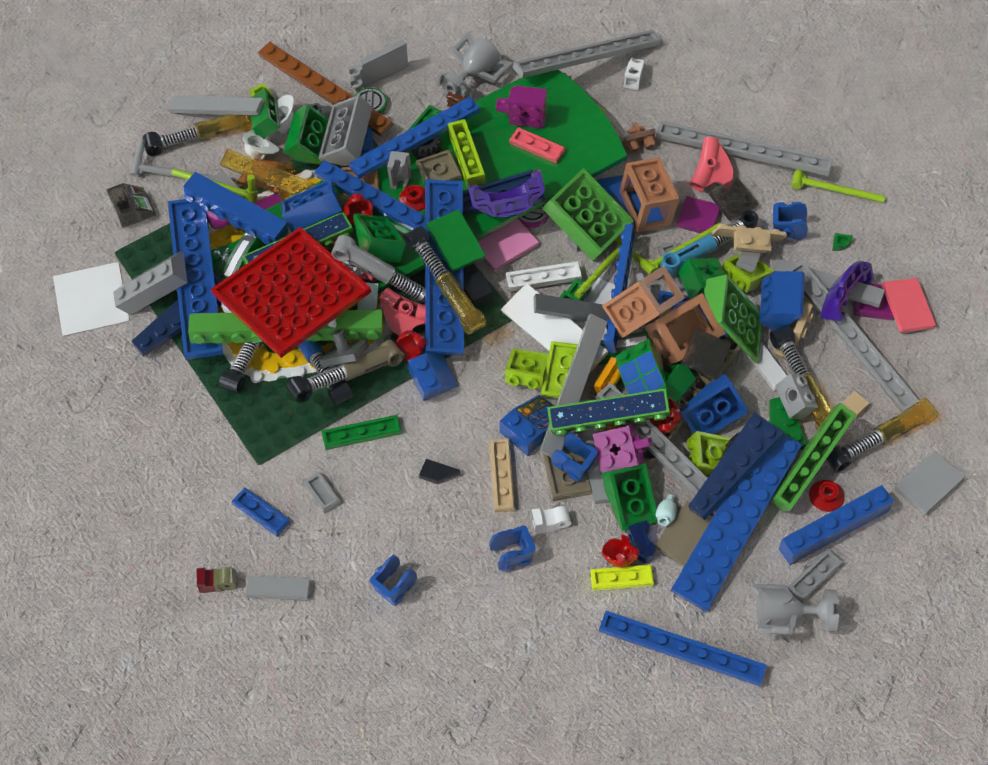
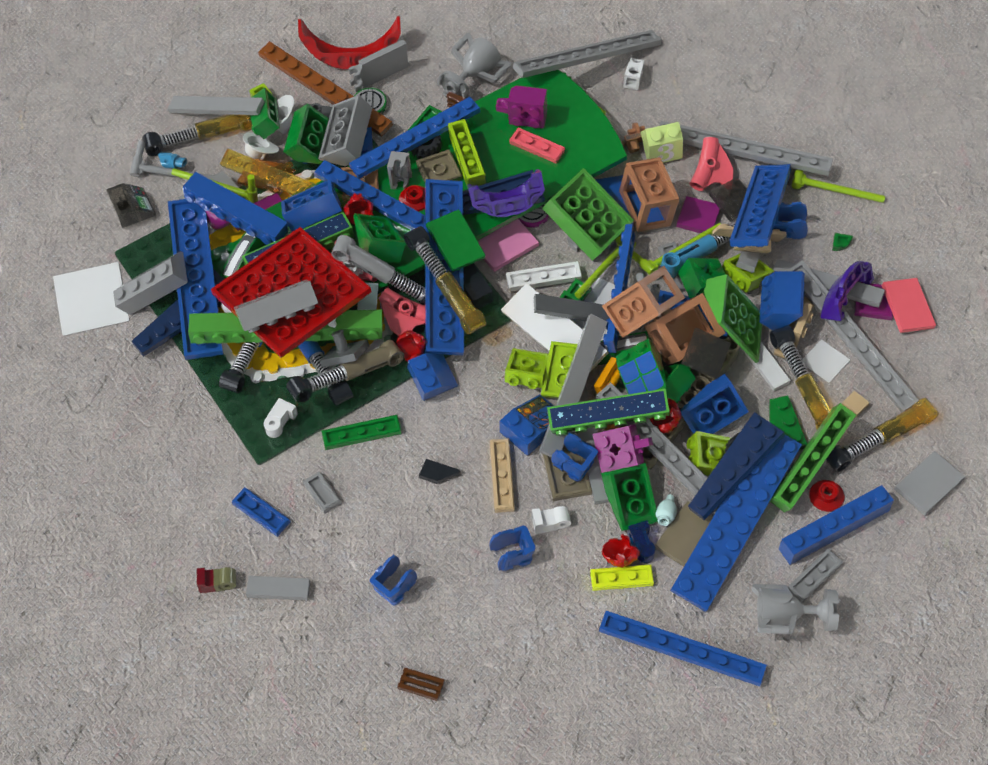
(172, 160): none -> dark azure piece
(276, 305): none -> light grey slope
(278, 417): none -> white leg
(345, 57): none -> red windscreen
(440, 682): none -> reddish brown tile
(663, 142): none -> yellowish green slope
(760, 206): none -> blue plate
(796, 396): light grey brick -> none
(825, 361): none -> white sticker

